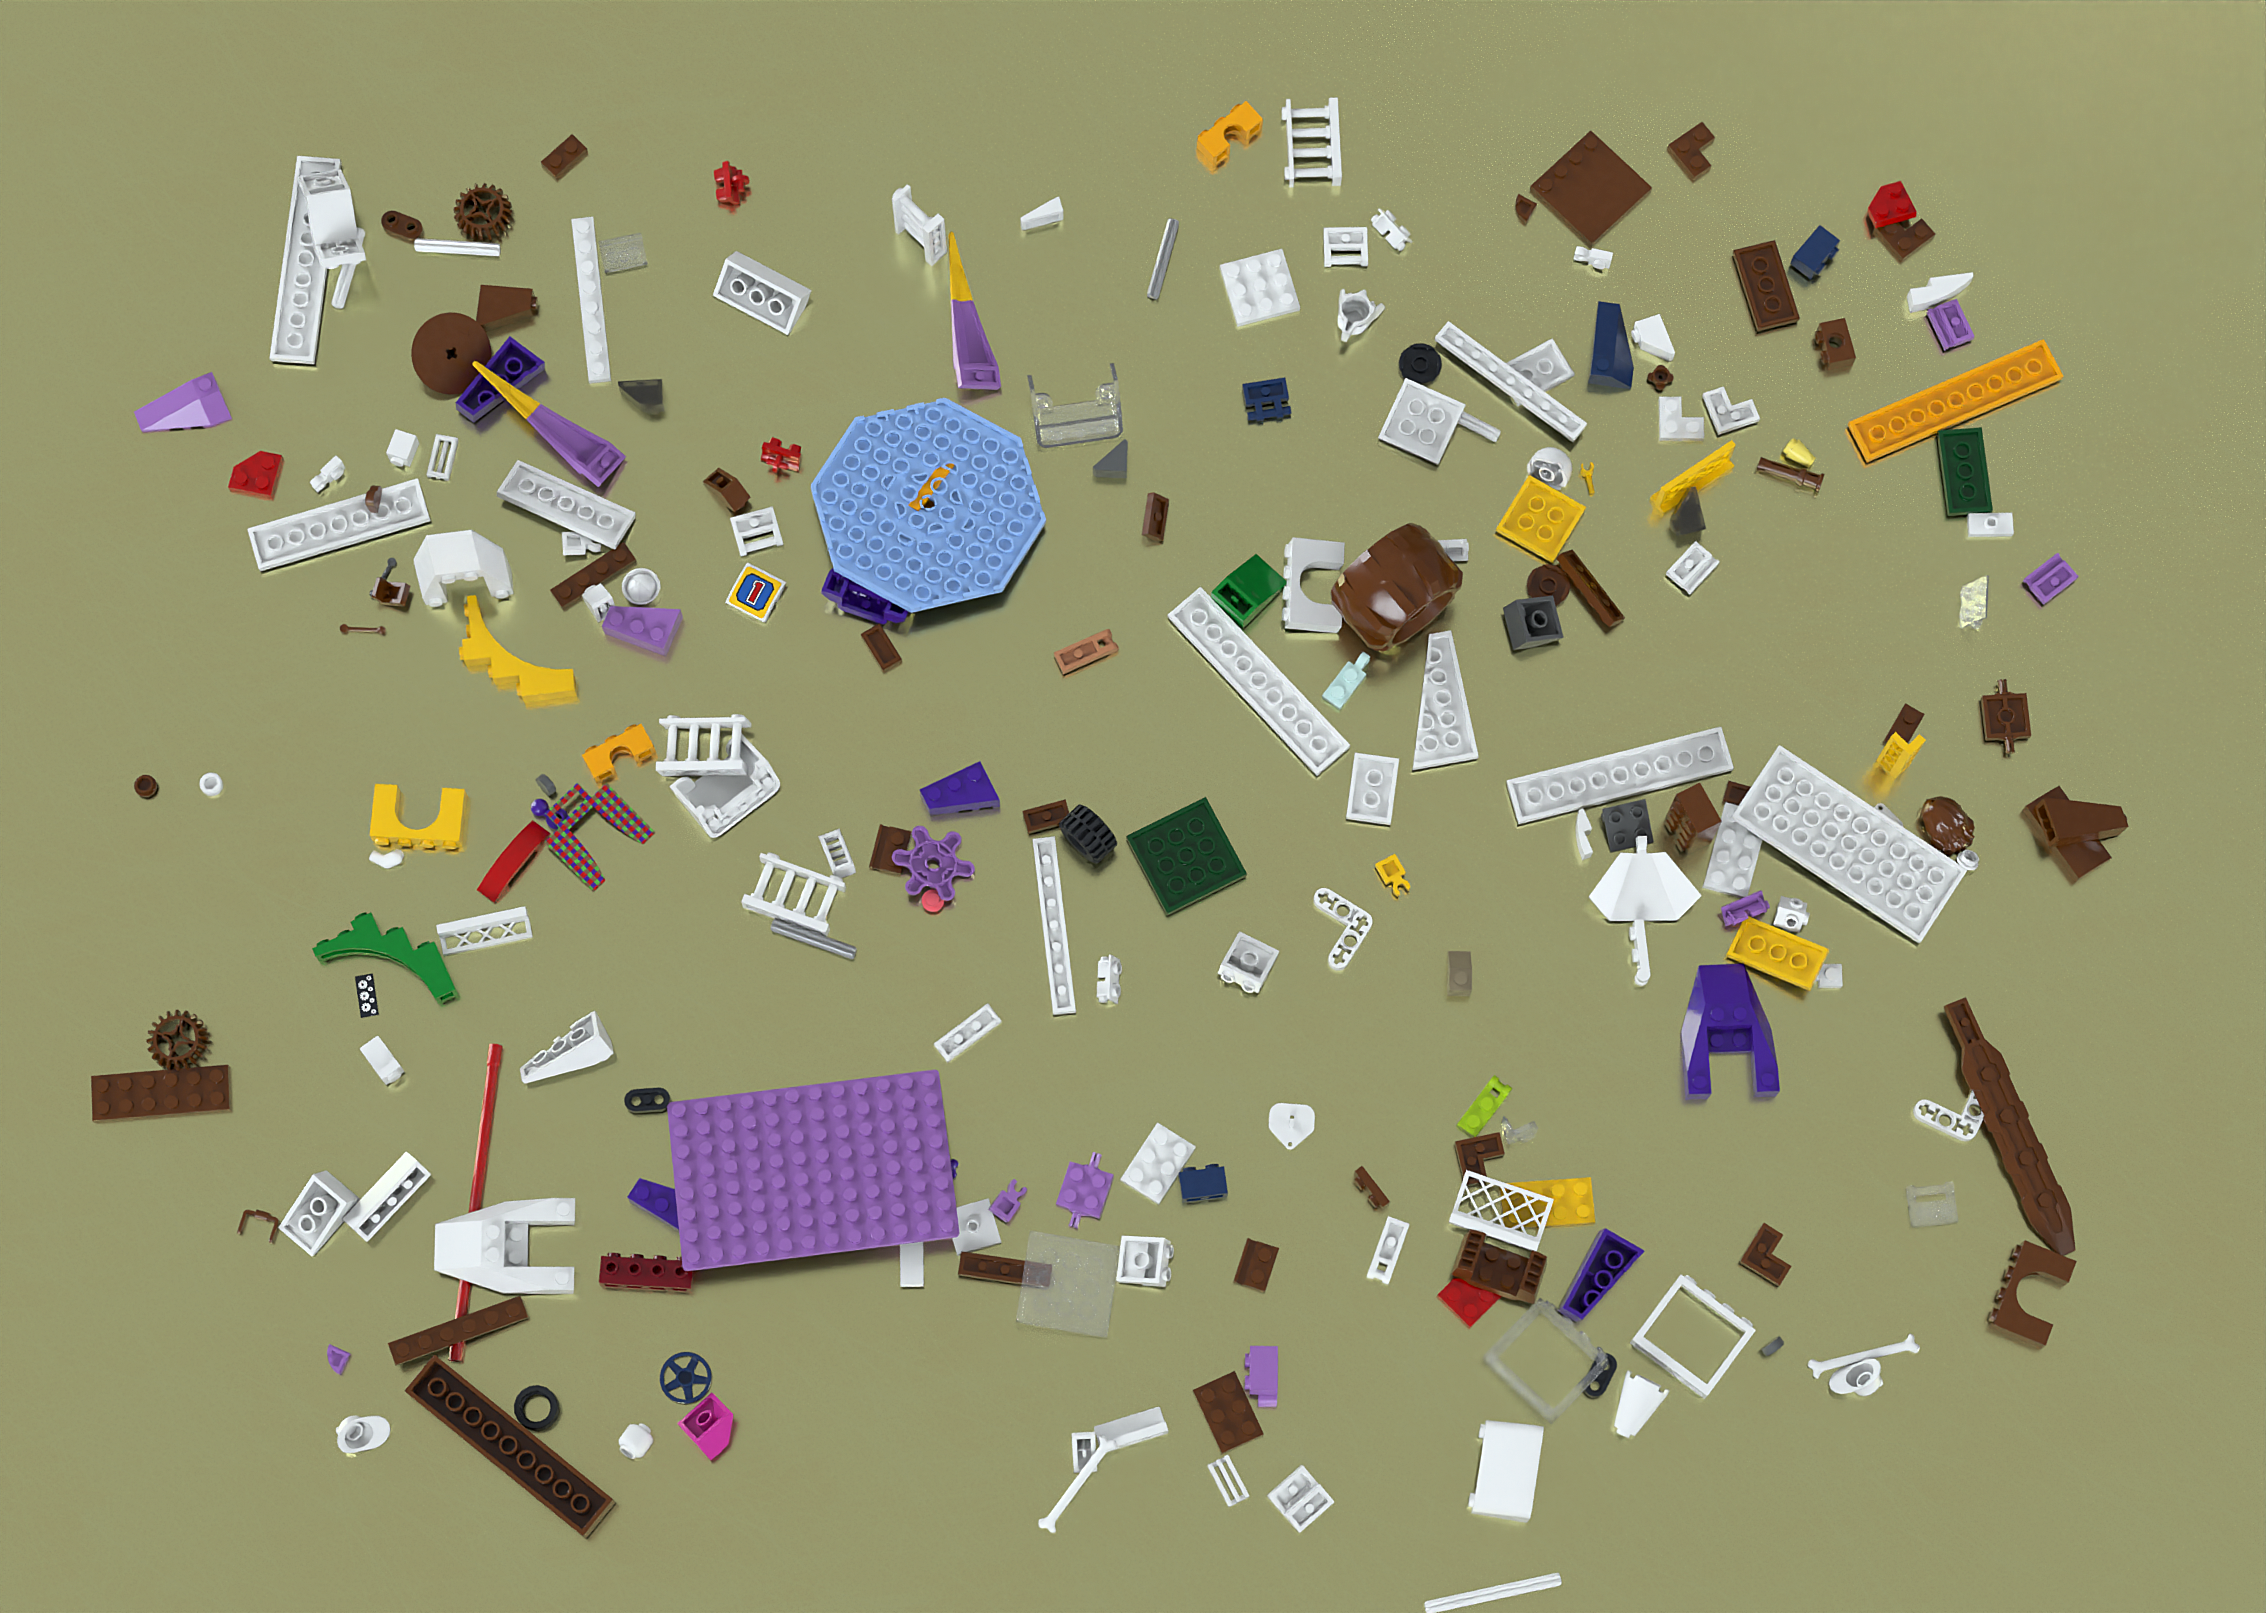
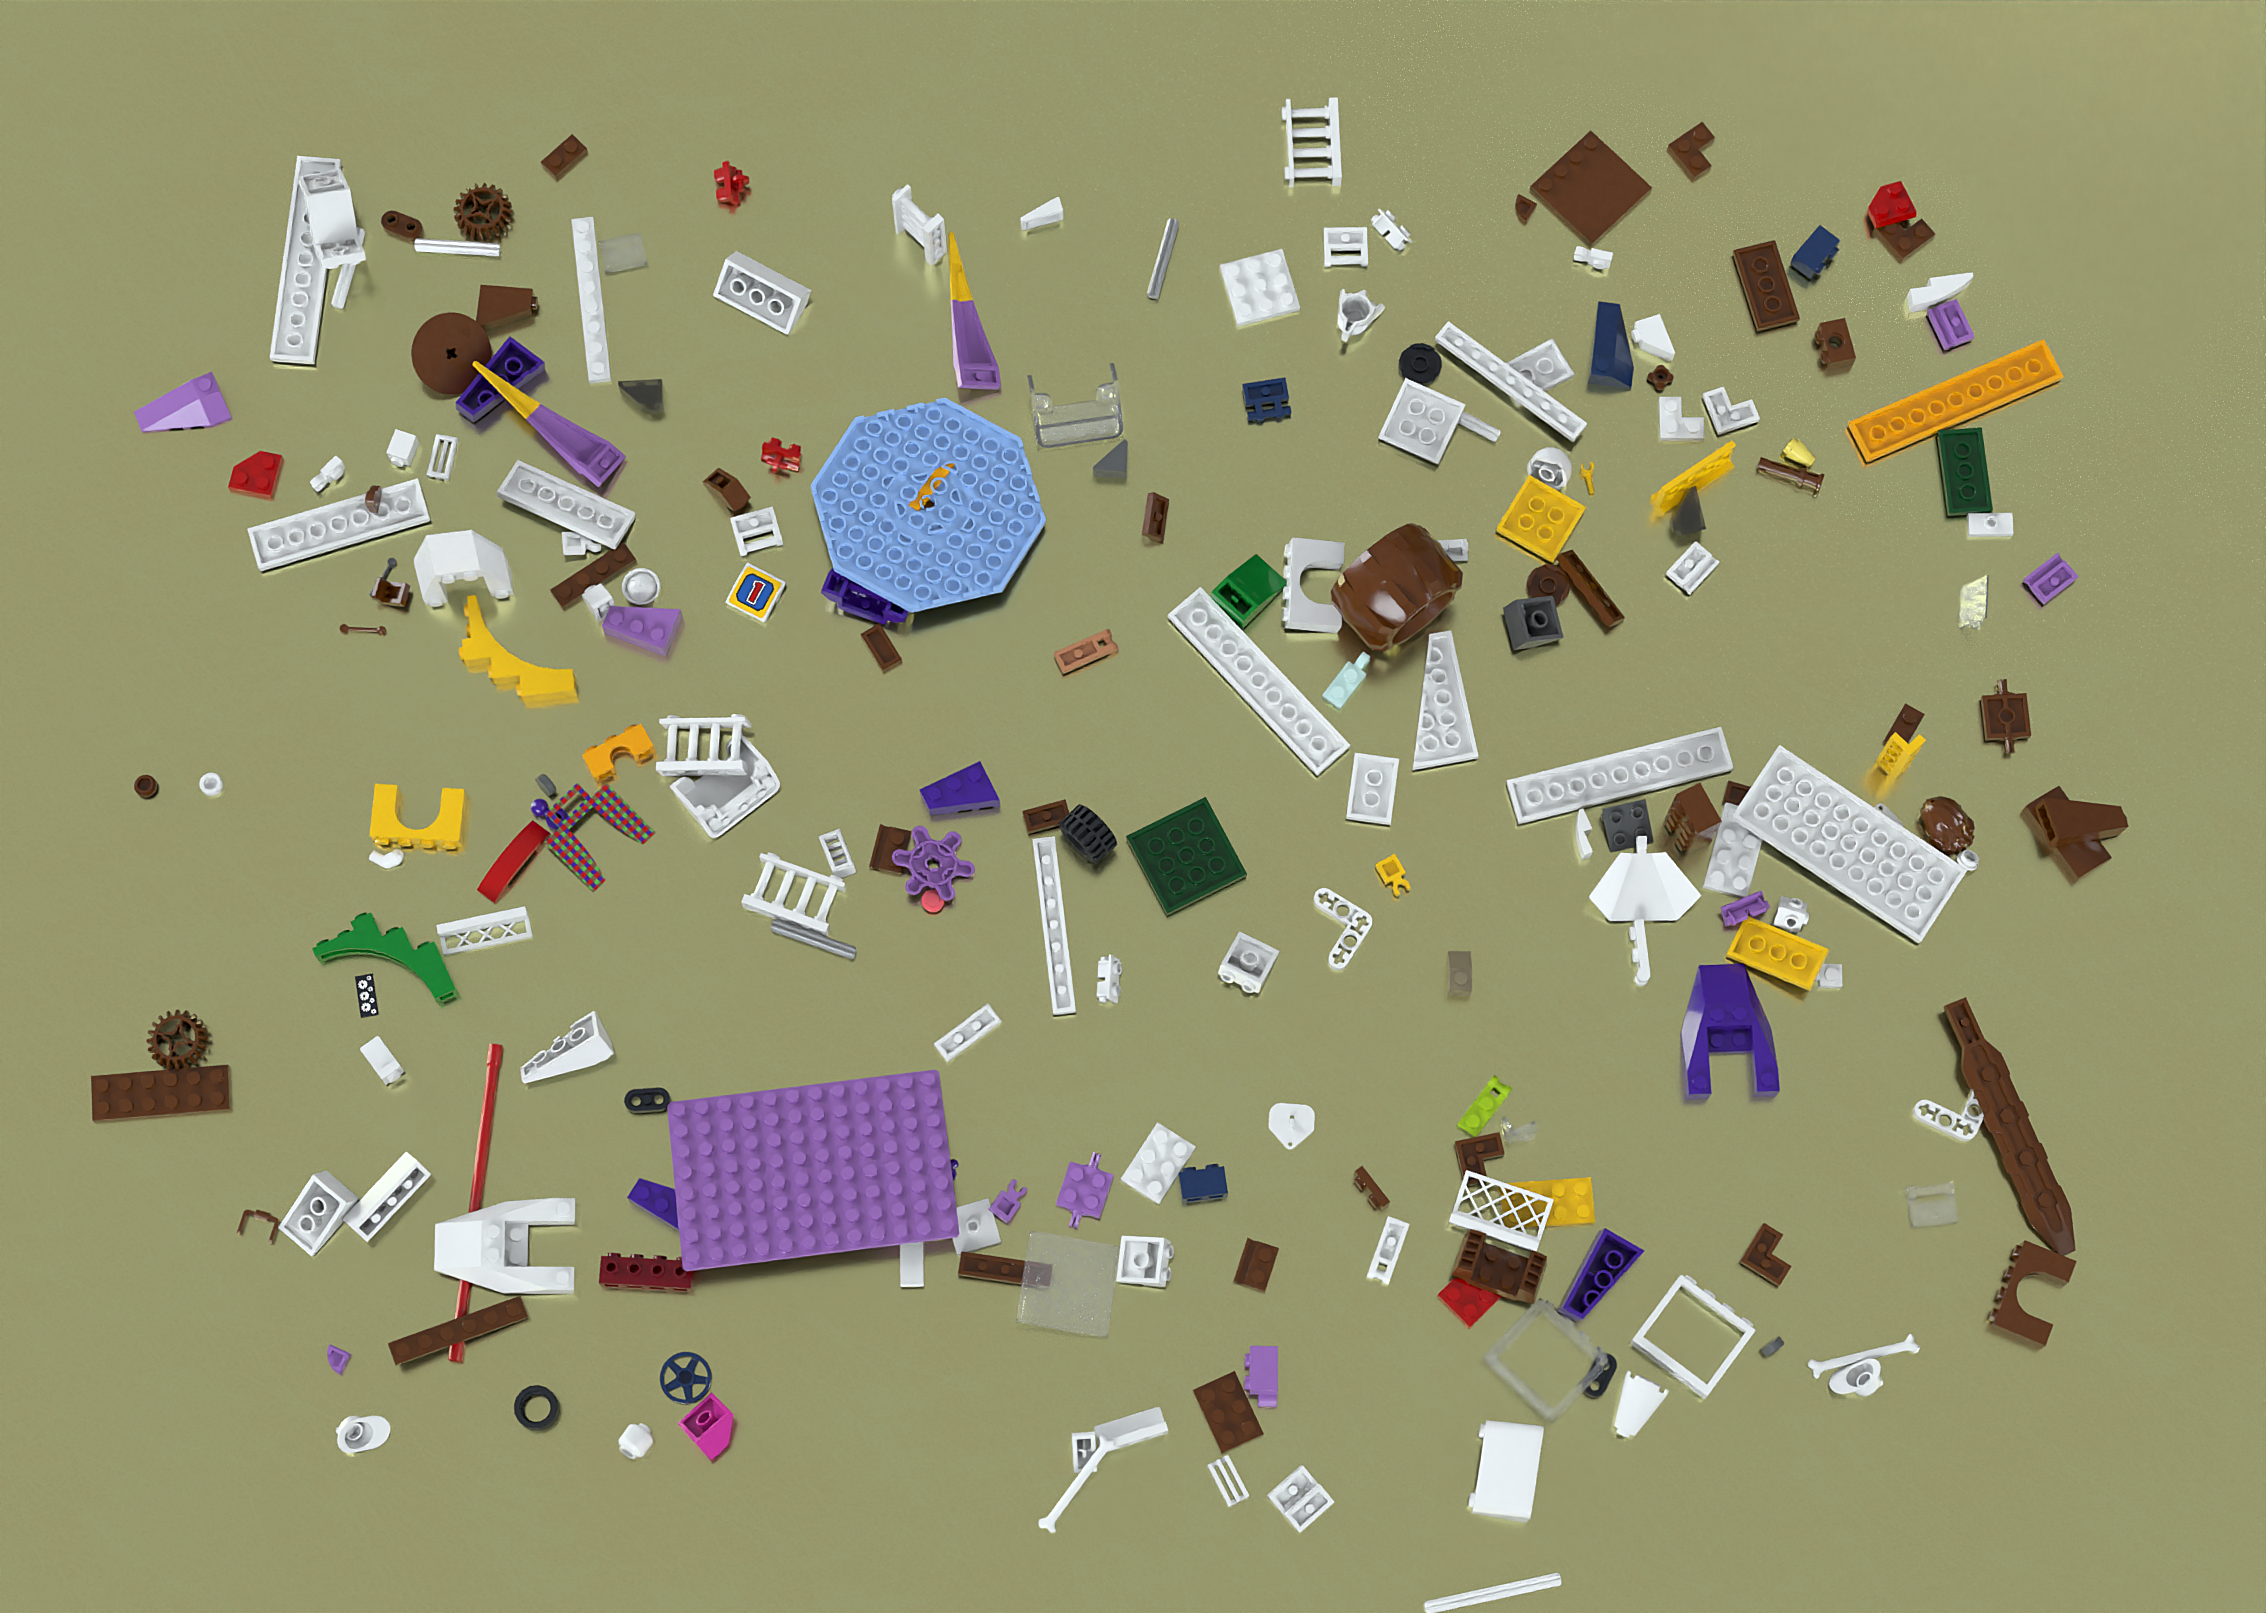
(510, 1446): reddish brown brick -> none
(1241, 120): light orange arch -> none

